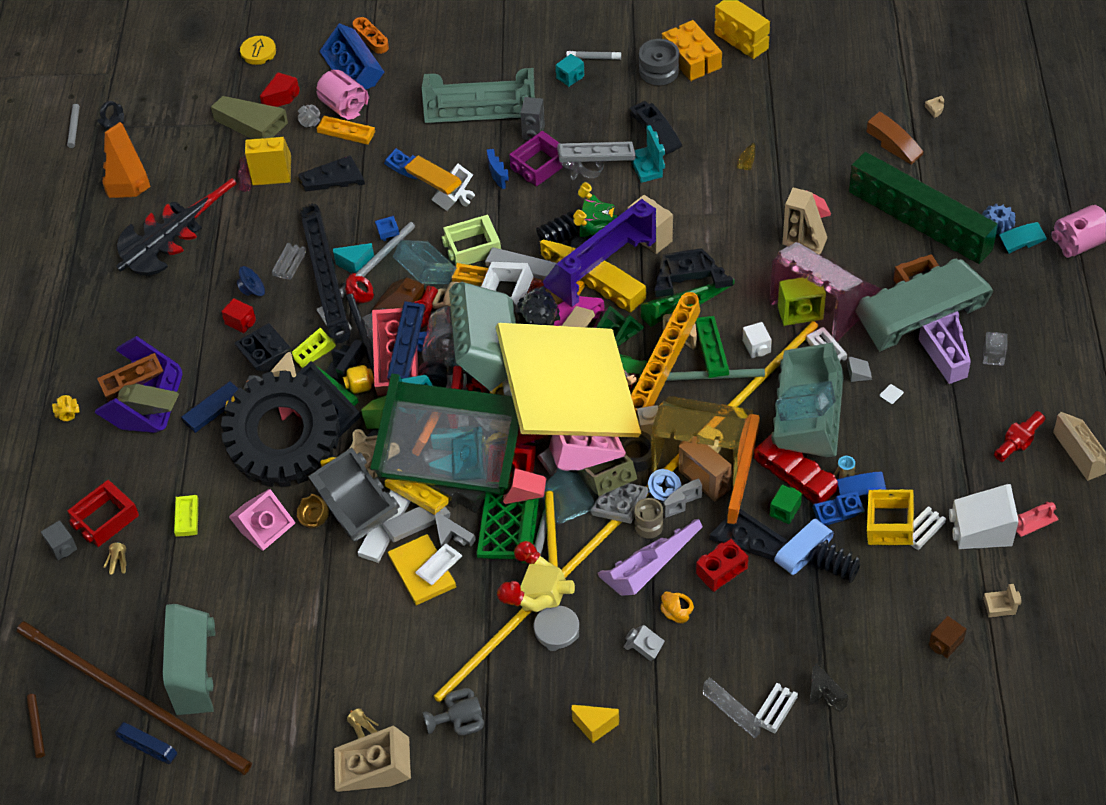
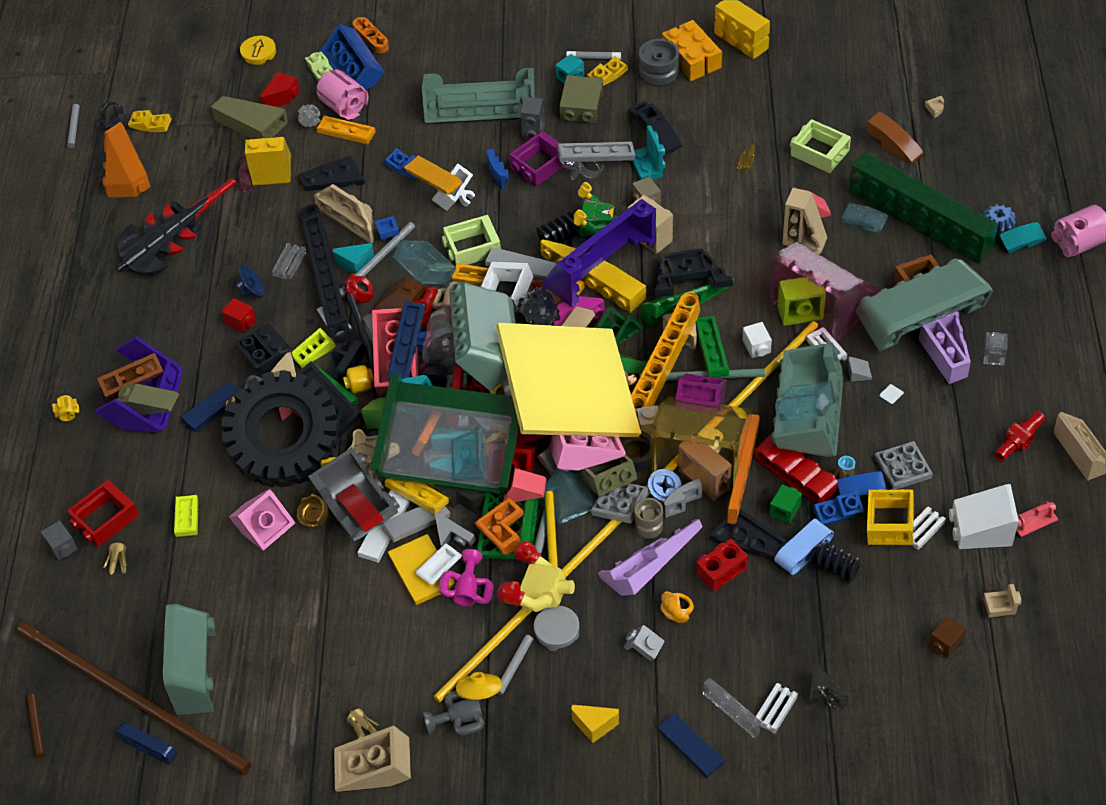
(147, 122): none -> yellow slope
(318, 64): none -> yellowish green slope
(346, 211): none -> tan wedge
(359, 508): none -> red tile
(466, 586): none -> dark pink piece
(478, 686): none -> yellow dish
(496, 525): none -> orange brick
(516, 660): none -> light grey bar
(581, 99): none -> olive panel
(610, 71): none -> yellow slope
(648, 188): none -> dark tan brick
(691, 745): none -> dark blue tile
(694, 390): none -> magenta window
(825, 134): none -> yellowish green window
(867, 217): none -> clear light blue slope
(903, 465): none -> light grey tile

